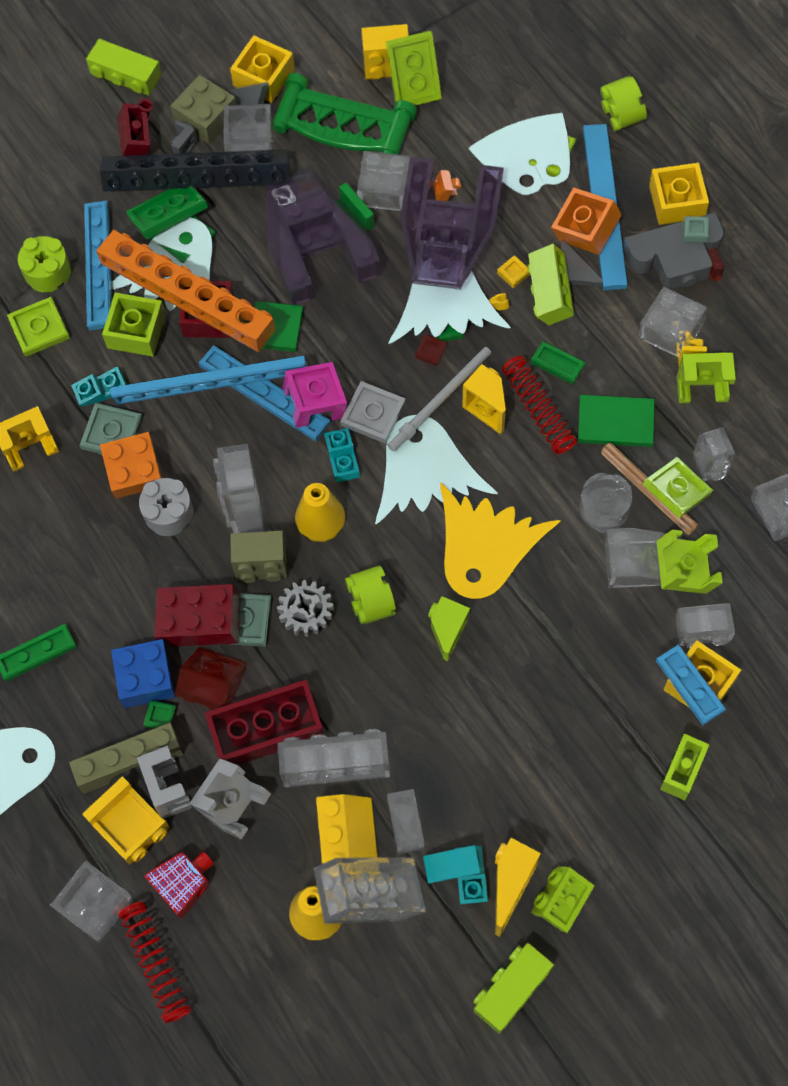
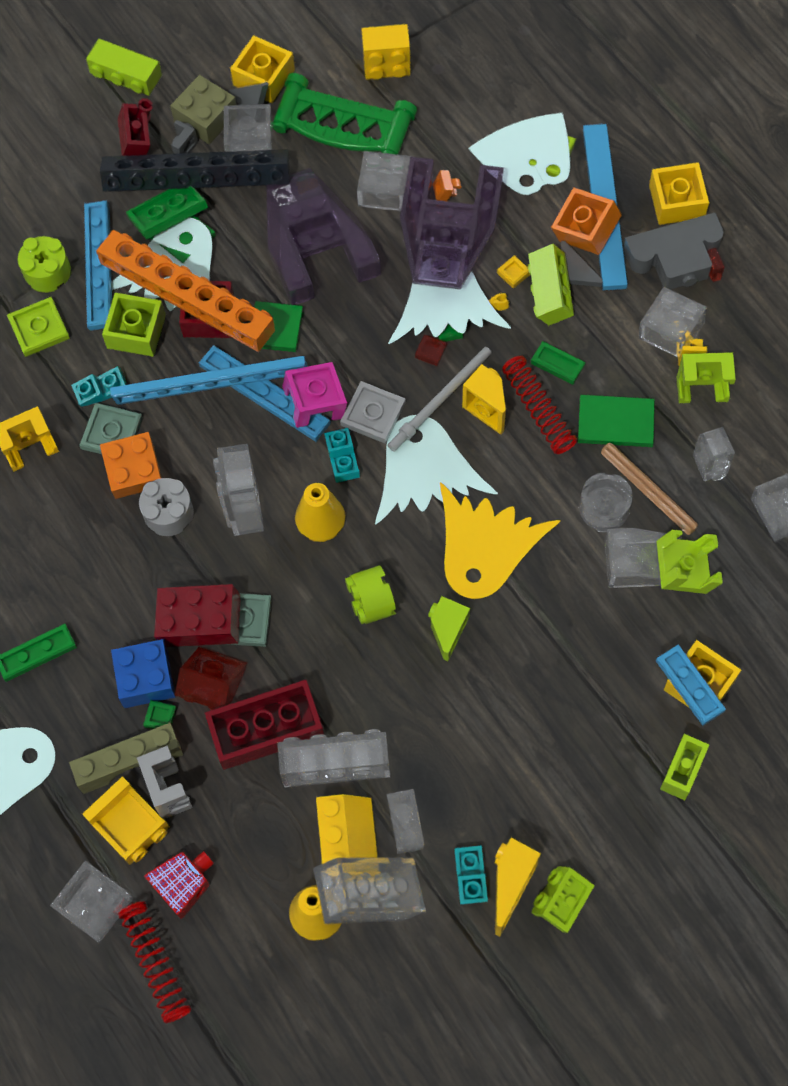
(226, 796): light grey panel -> none
(259, 556): olive brick -> none
(297, 613): light grey gear -> none
(357, 206): green tile -> none
(414, 68): lime plate -> none
(452, 864): teal slope -> none
(512, 987): lime brick -> none
(623, 103): lime brick -> none
(677, 487): lime tile -> none
(696, 229): sand green tile -> none
(705, 624): clear brick -> none

